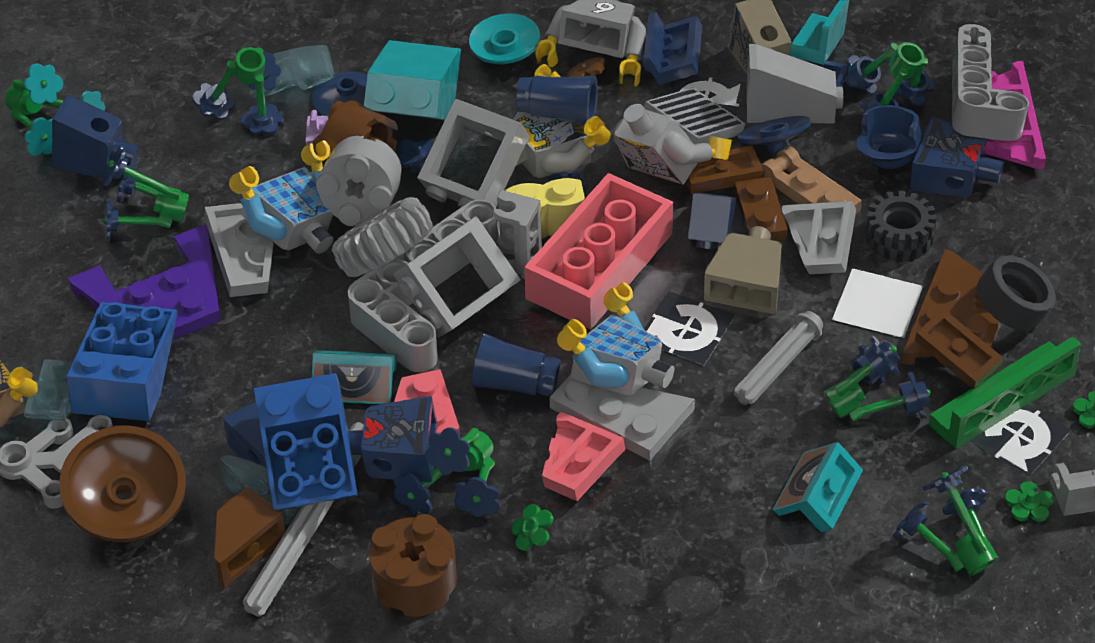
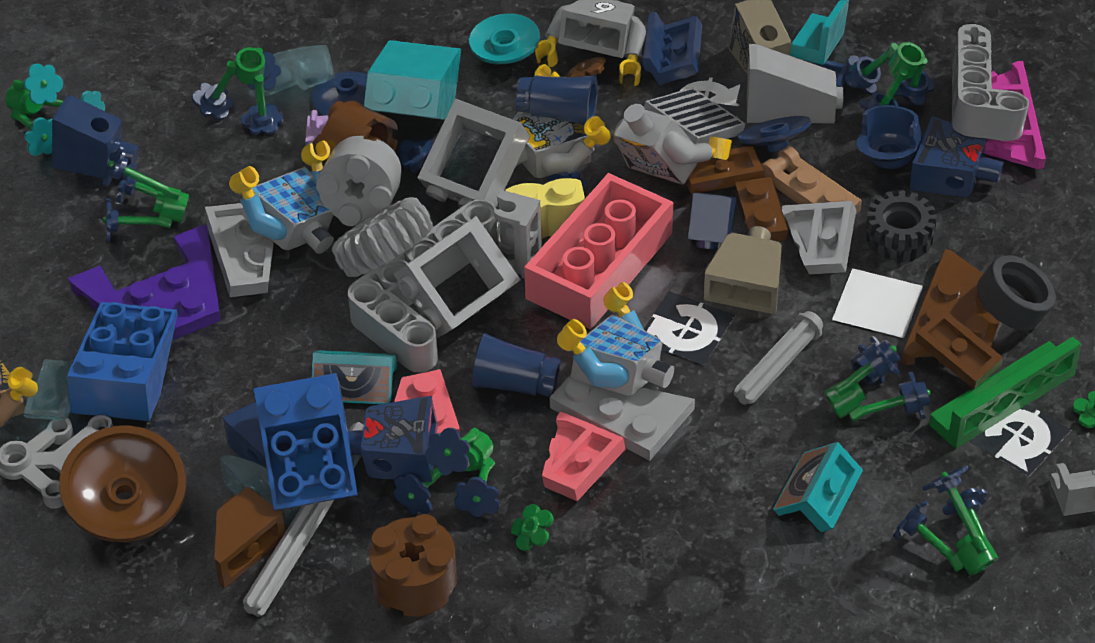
(1027, 502): green plant -> none

